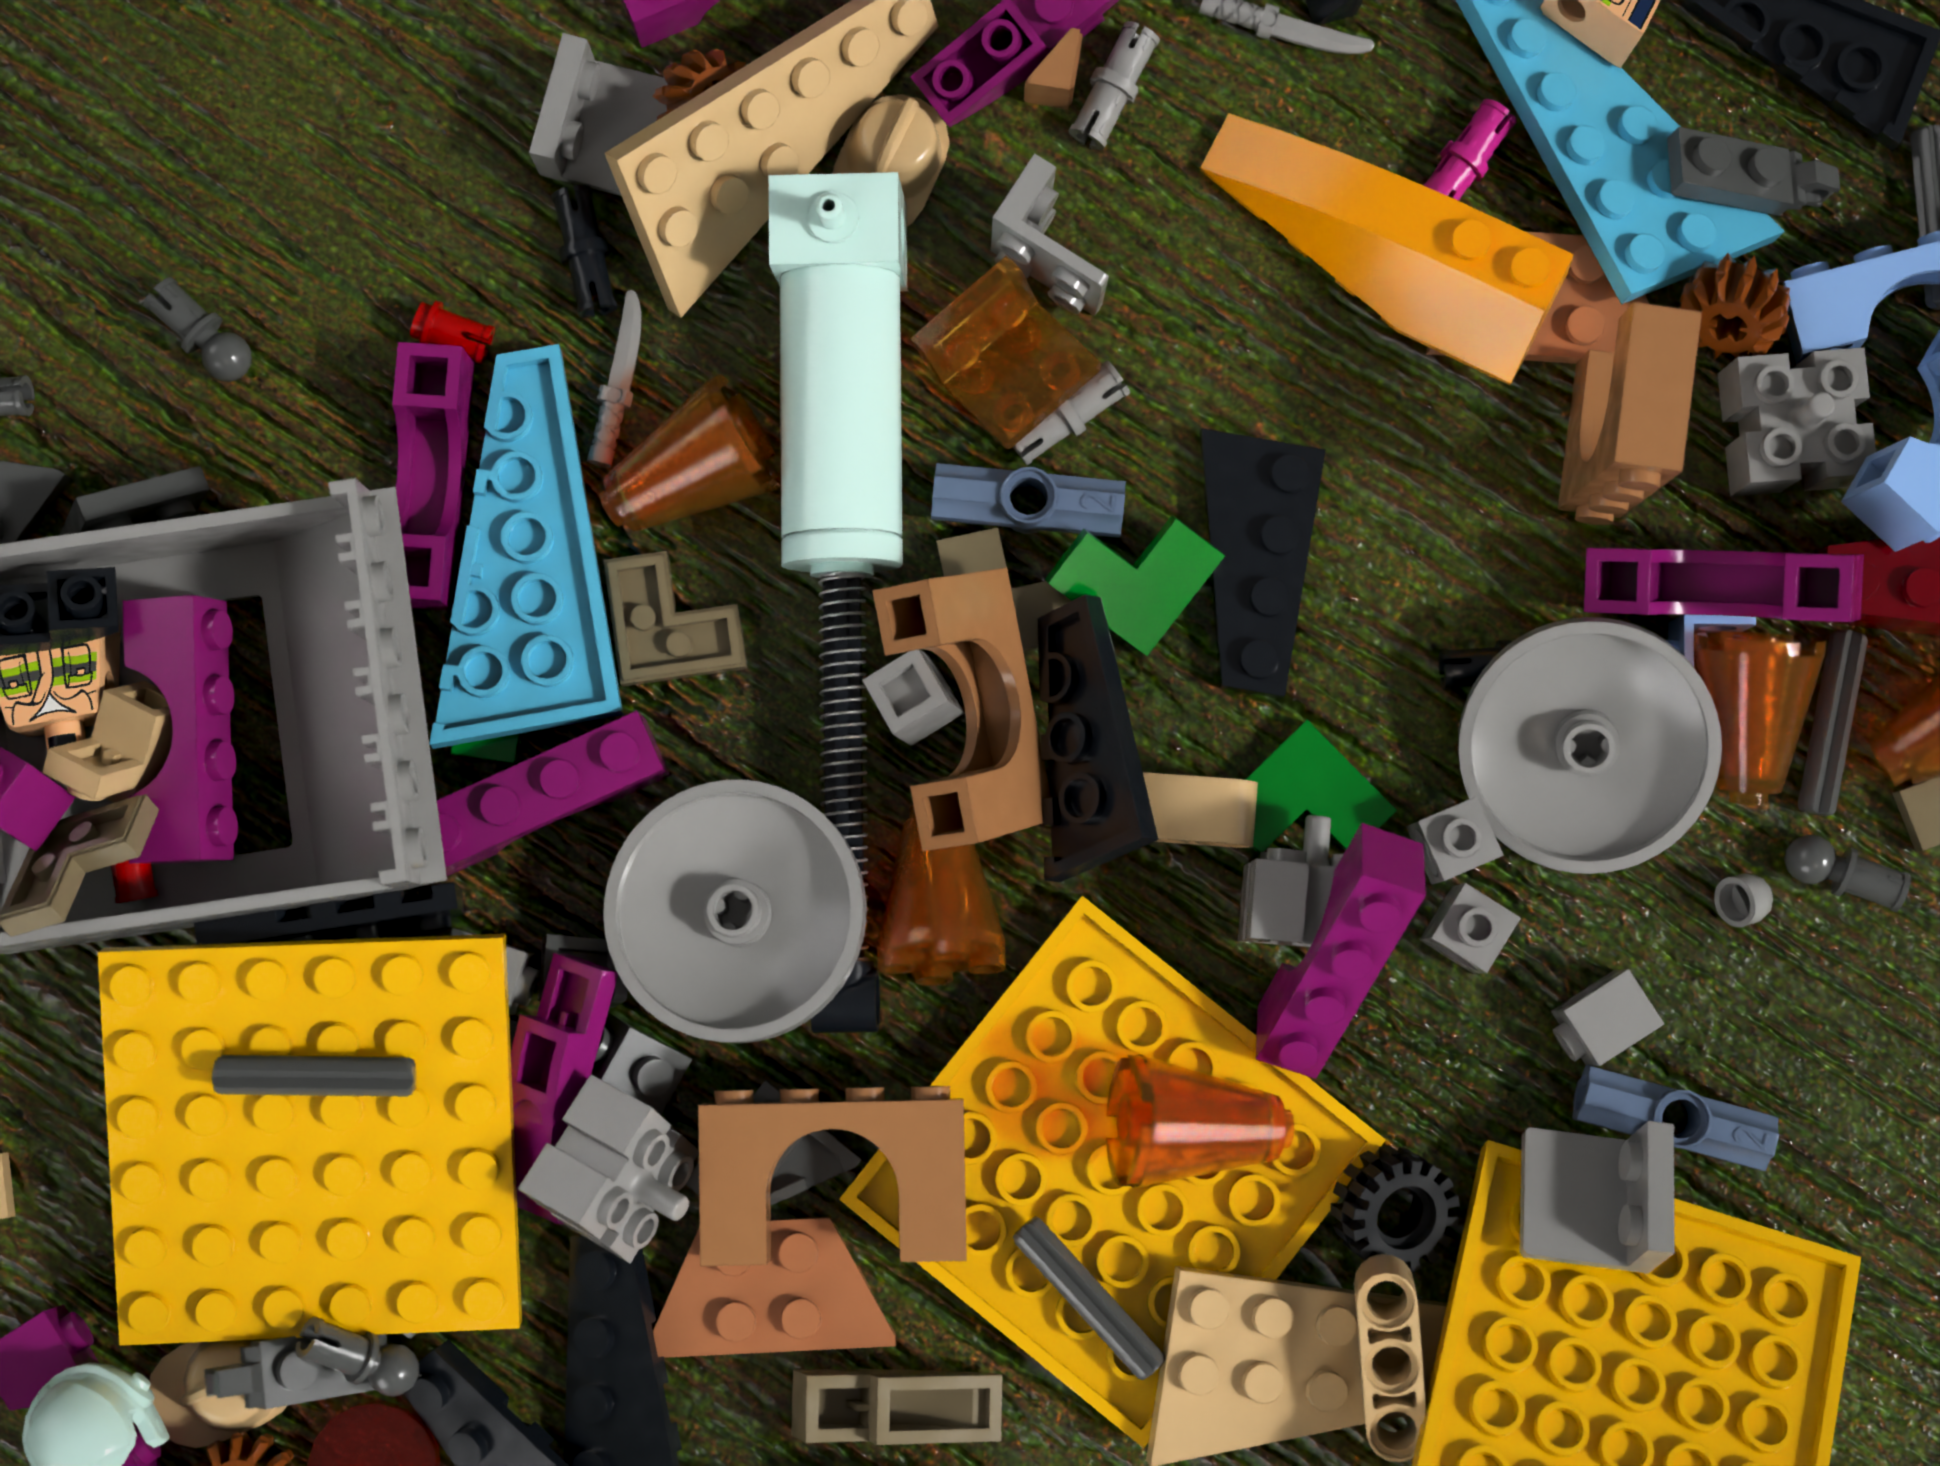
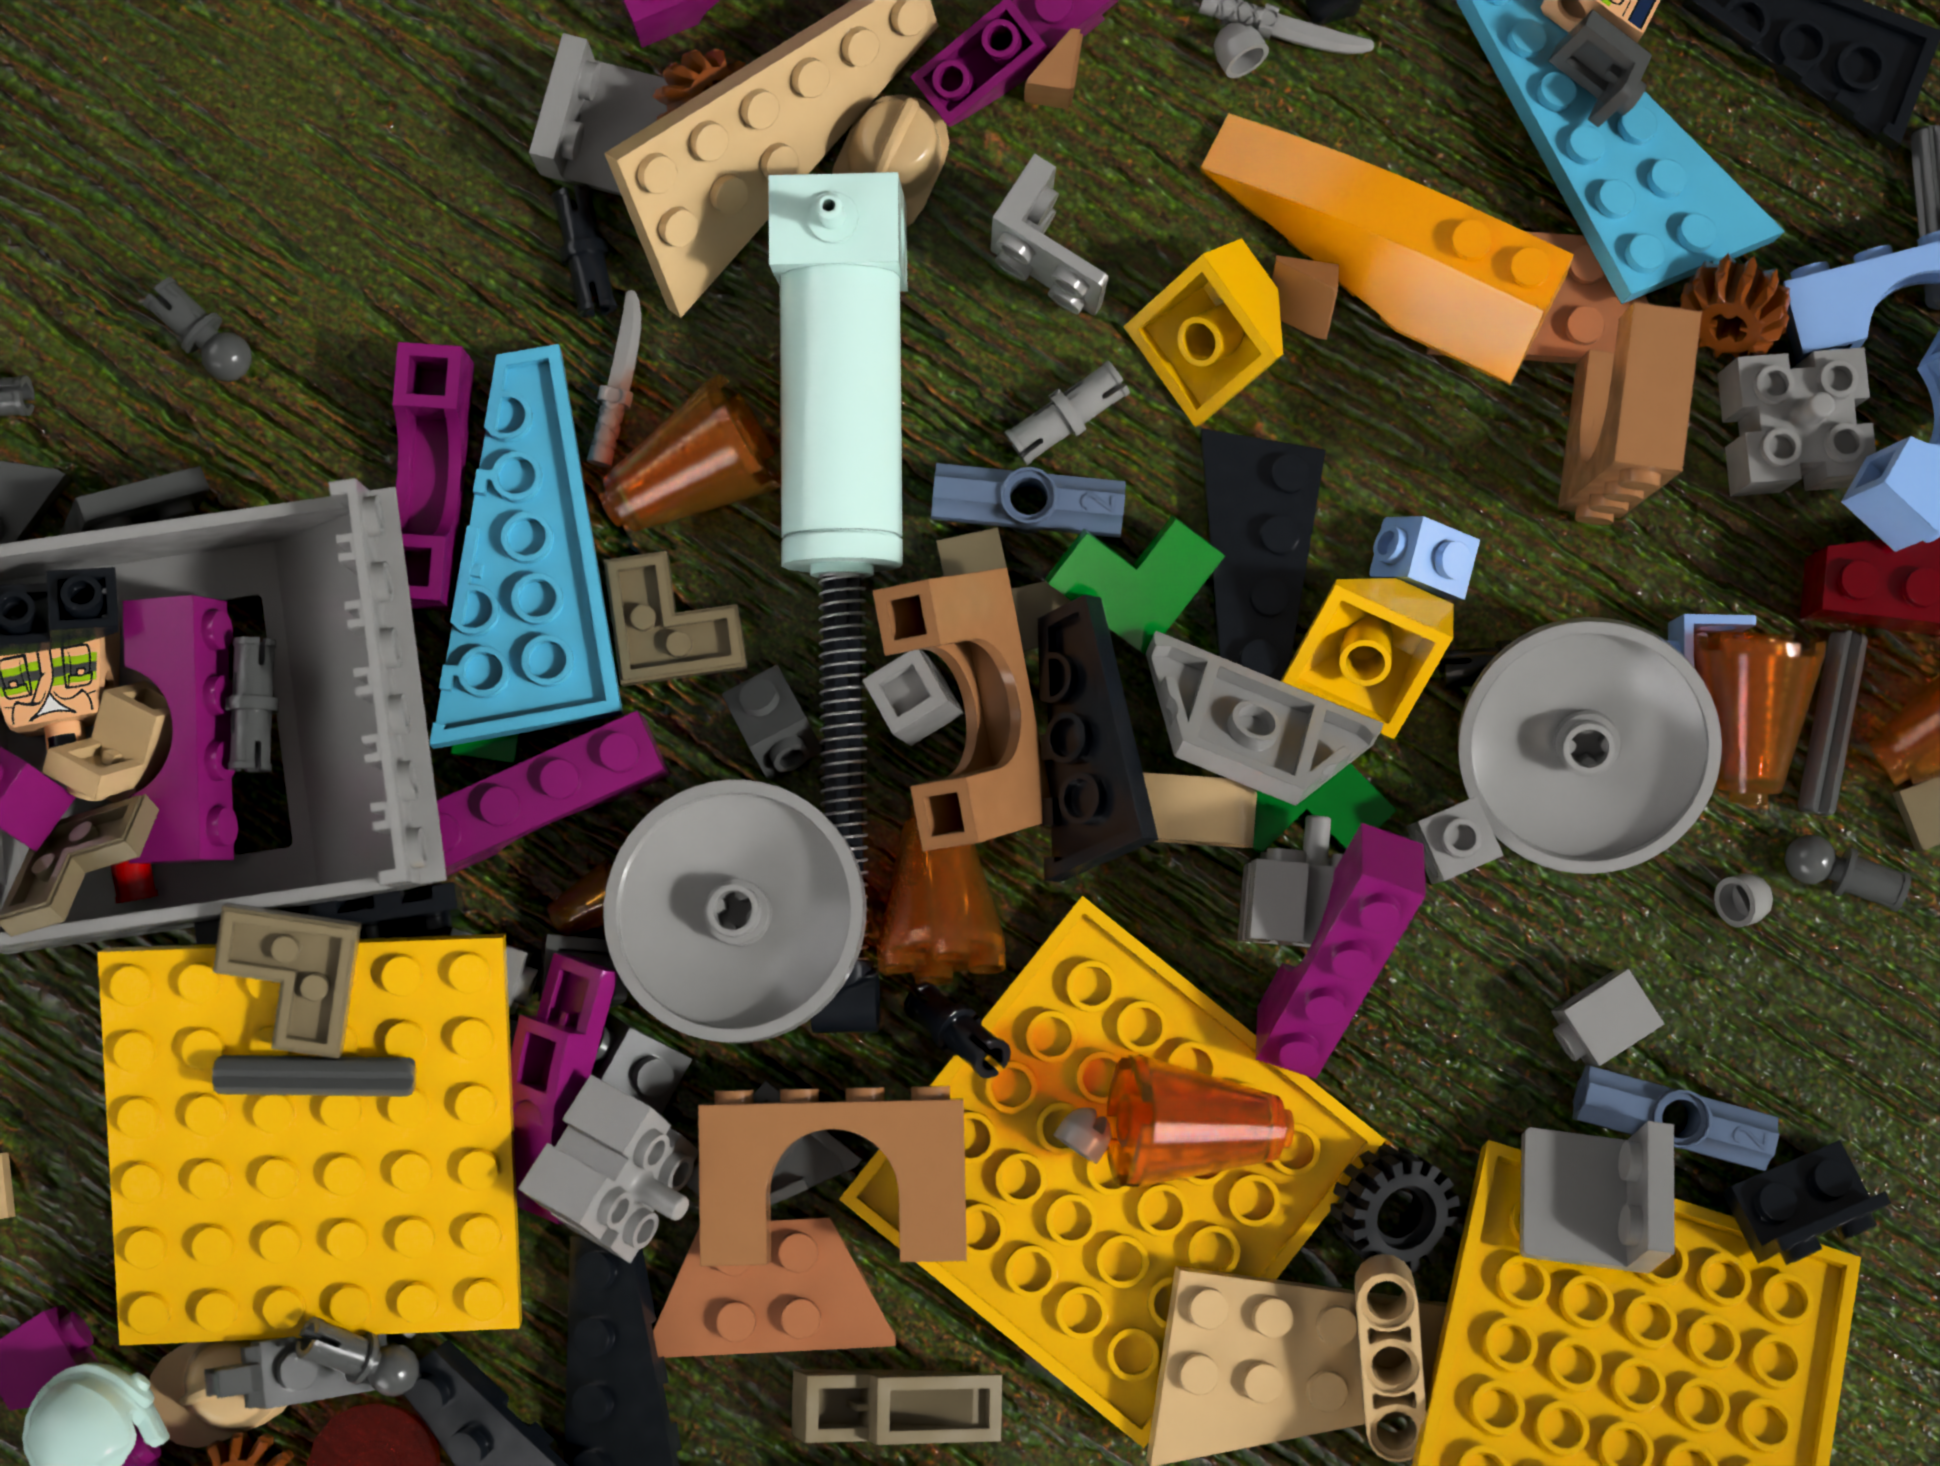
(252, 704): none -> dark grey pin
(311, 961): none -> dark tan tile
(443, 327): red pin -> none
(583, 903): none -> clear orange cone
(772, 722): none -> dark grey bracket
(957, 1030): none -> black pin
(1004, 354): clear orange bracket -> none
(1085, 1133): none -> light grey hinge
(1088, 1298): dark grey axle -> none
(1114, 85): light grey pin -> none
(1211, 329): none -> yellow slope
(1239, 49): none -> light grey hinge
(1252, 723): none -> light grey wing
(1306, 293): none -> medium nougat slope
(1373, 648): none -> yellow slope
(1425, 555): none -> light blue bracket
(1468, 155): dark pink pin -> none
(1470, 928): light grey brick -> none
(1603, 64): none -> dark grey bracket
(1724, 583): magenta arch -> none
(1746, 173): dark grey hinge -> none
(1802, 1201): none -> black bracket

